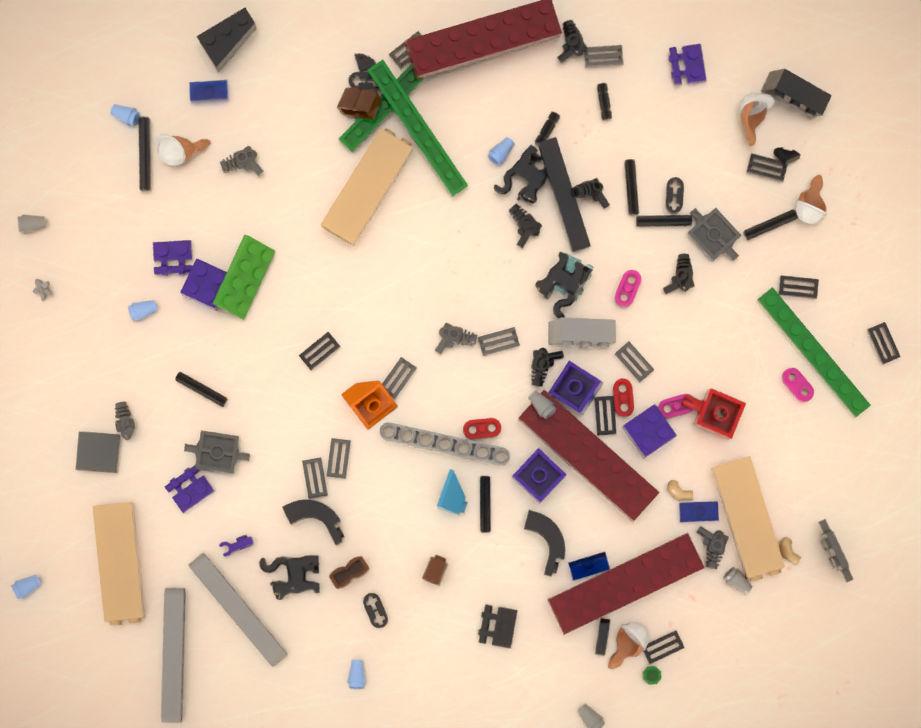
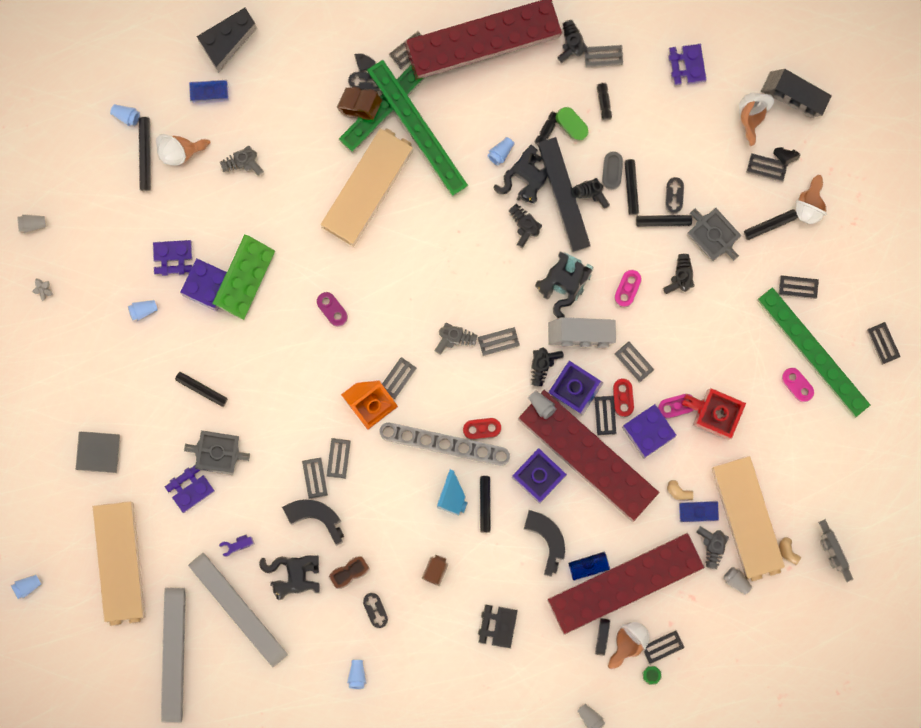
(125, 423): dark grey piece -> none
(314, 345): black tile -> none
(331, 309): none -> magenta plate
(572, 123): none -> bright green tile
(612, 170): none -> dark grey tile

